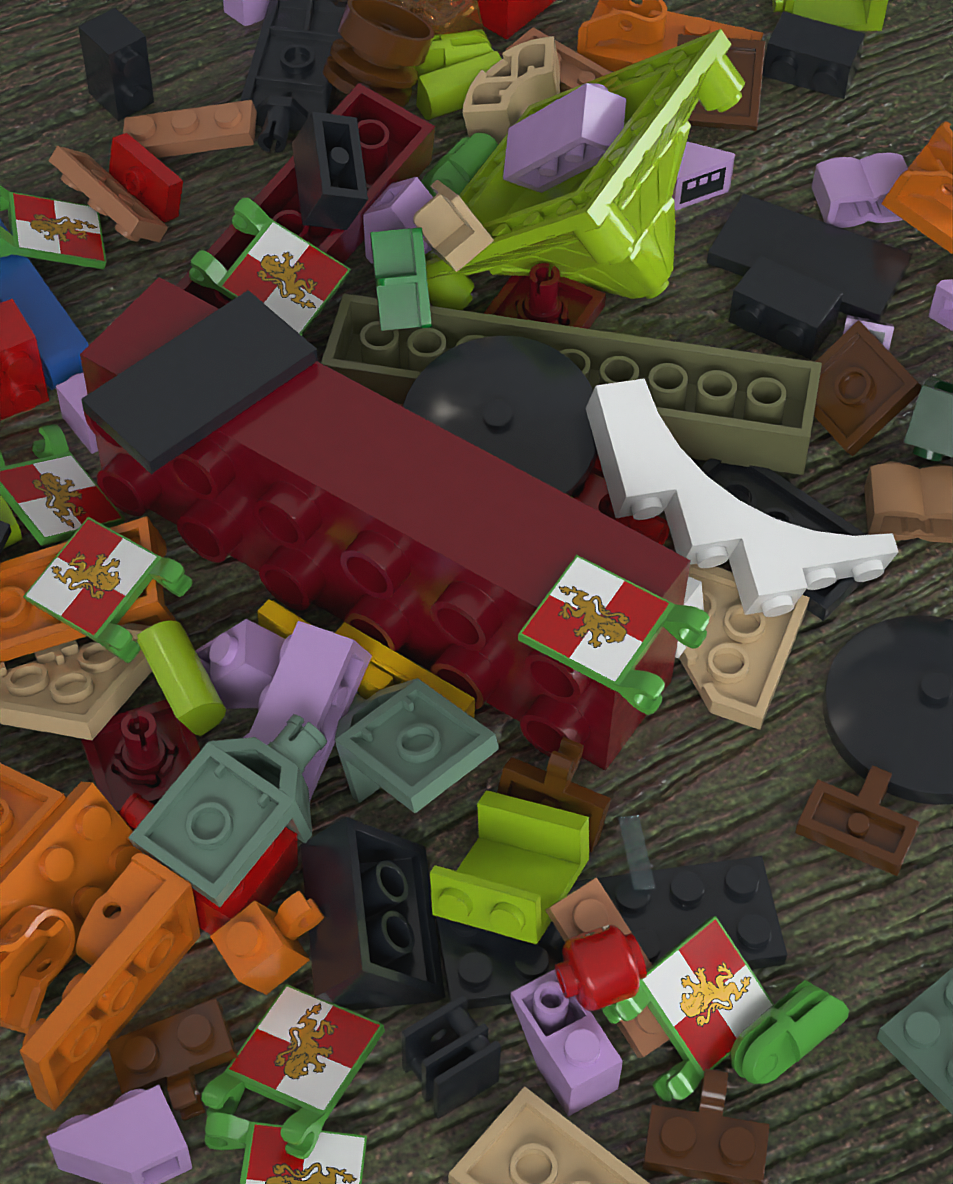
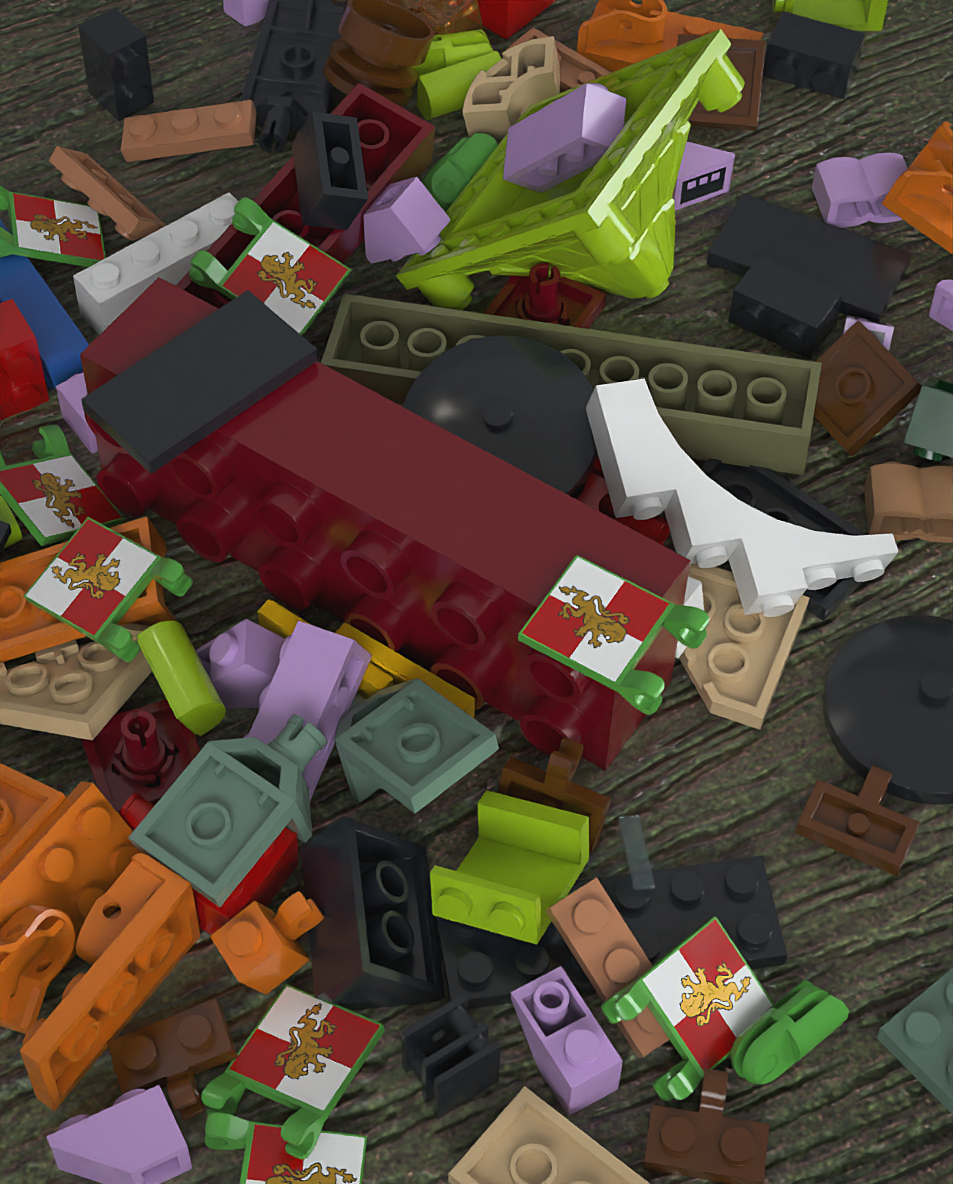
(121, 278): none -> white brick
(145, 177): red plate -> none
(401, 279): green panel -> none
(451, 228): tan panel -> none
(601, 967): red head -> none

